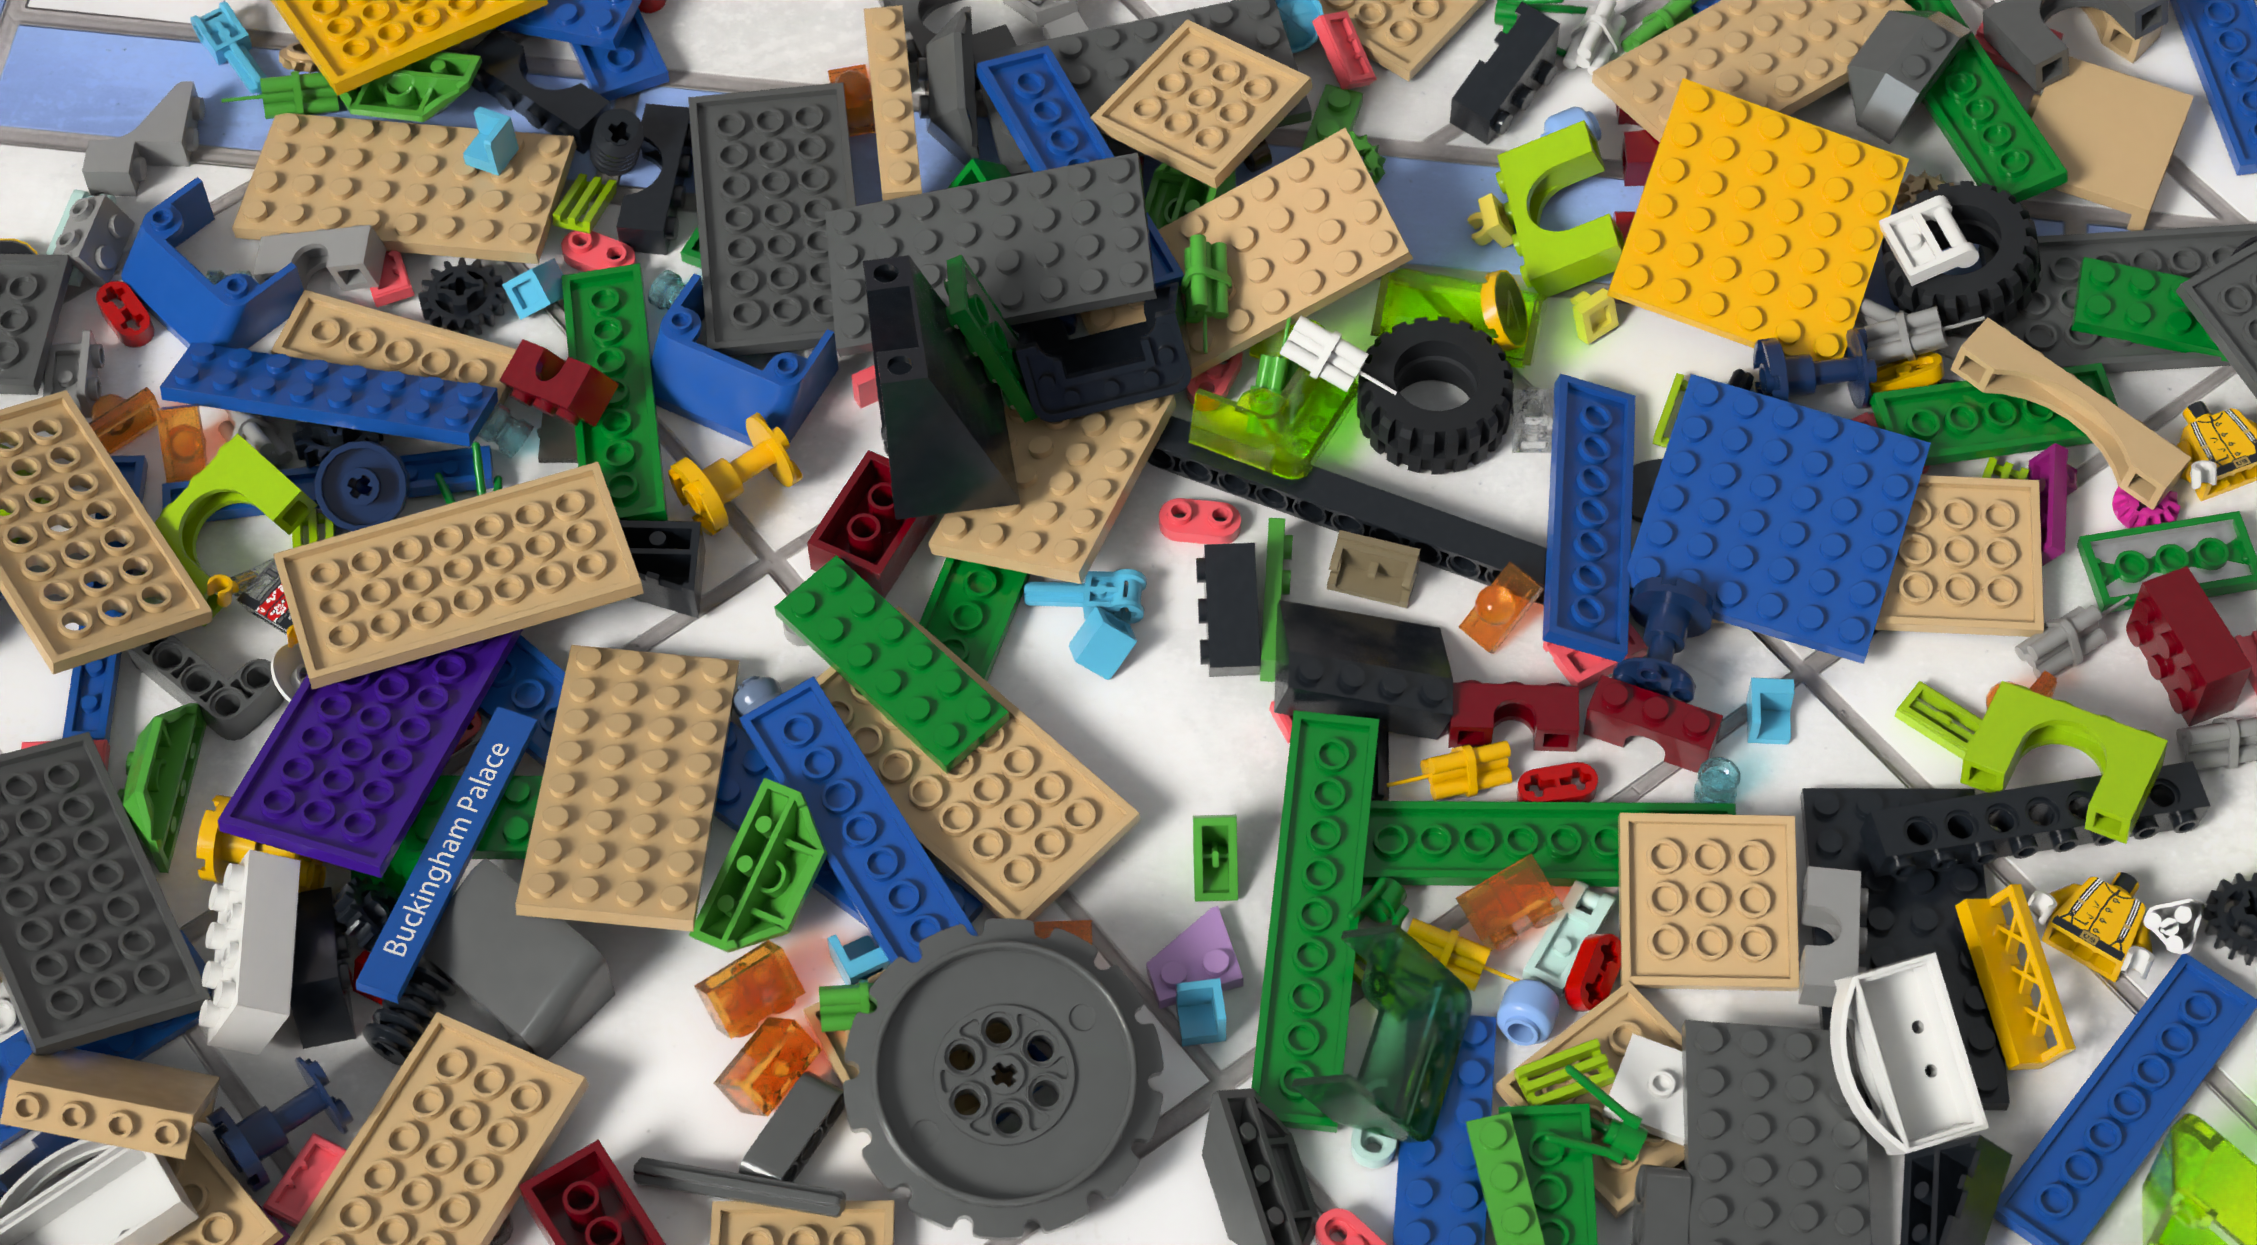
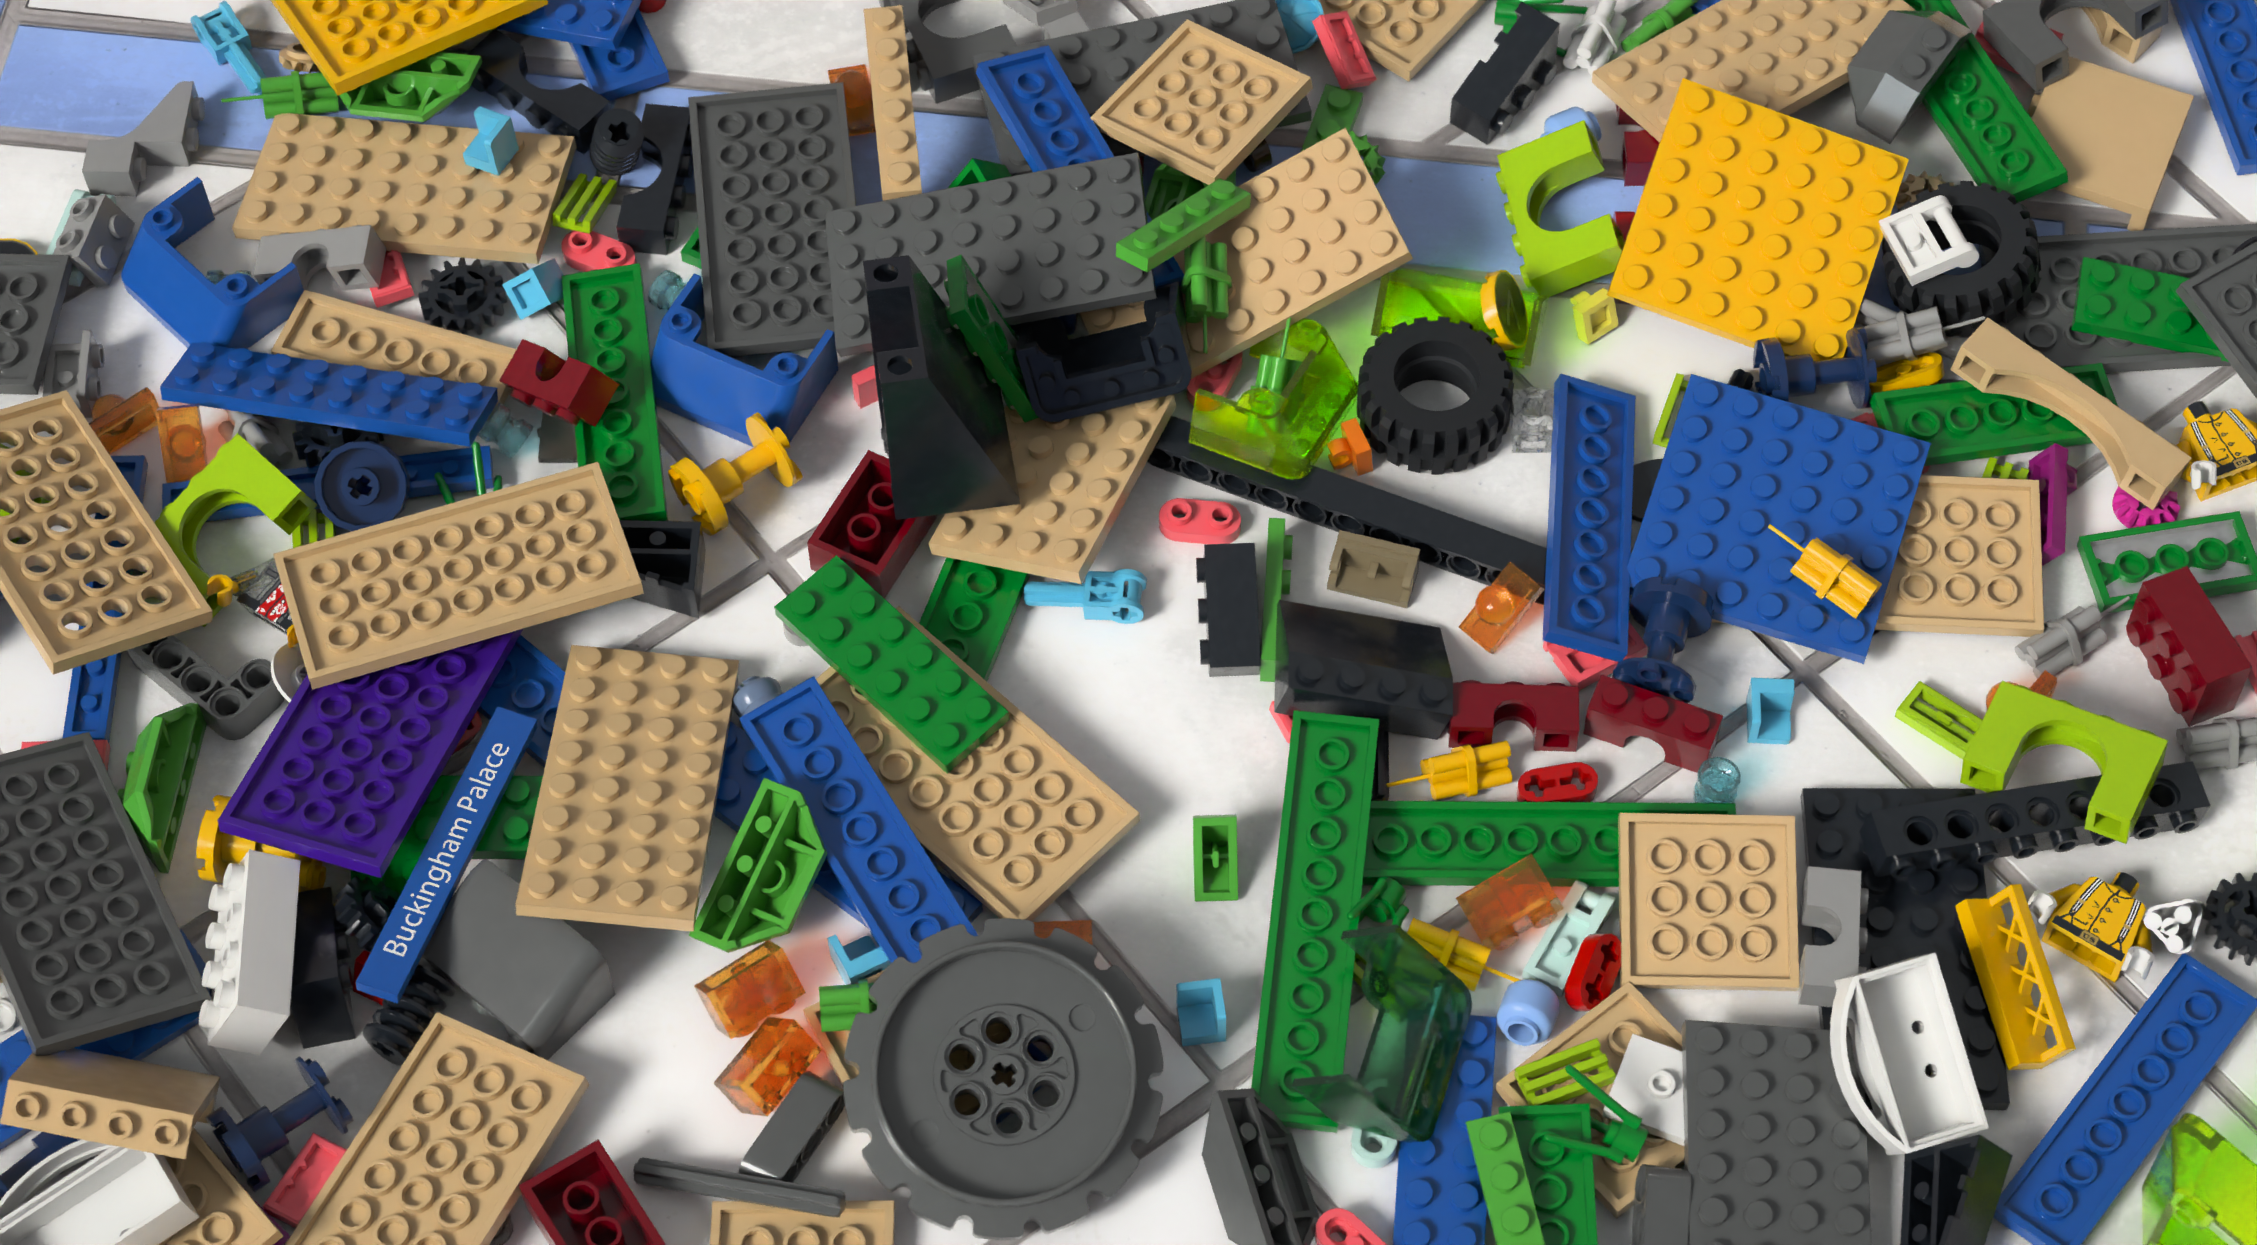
(131, 310): red beam -> none
(950, 88): dark grey wedge -> none
(1102, 643): medium azure panel -> none
(1183, 225): none -> bright green plate
(1195, 955): lavender wing -> none
(1326, 355): white piece -> none
(1351, 449): none -> orange tile
(1494, 222): light yellow tile -> none
(1833, 575): none -> yellow piece

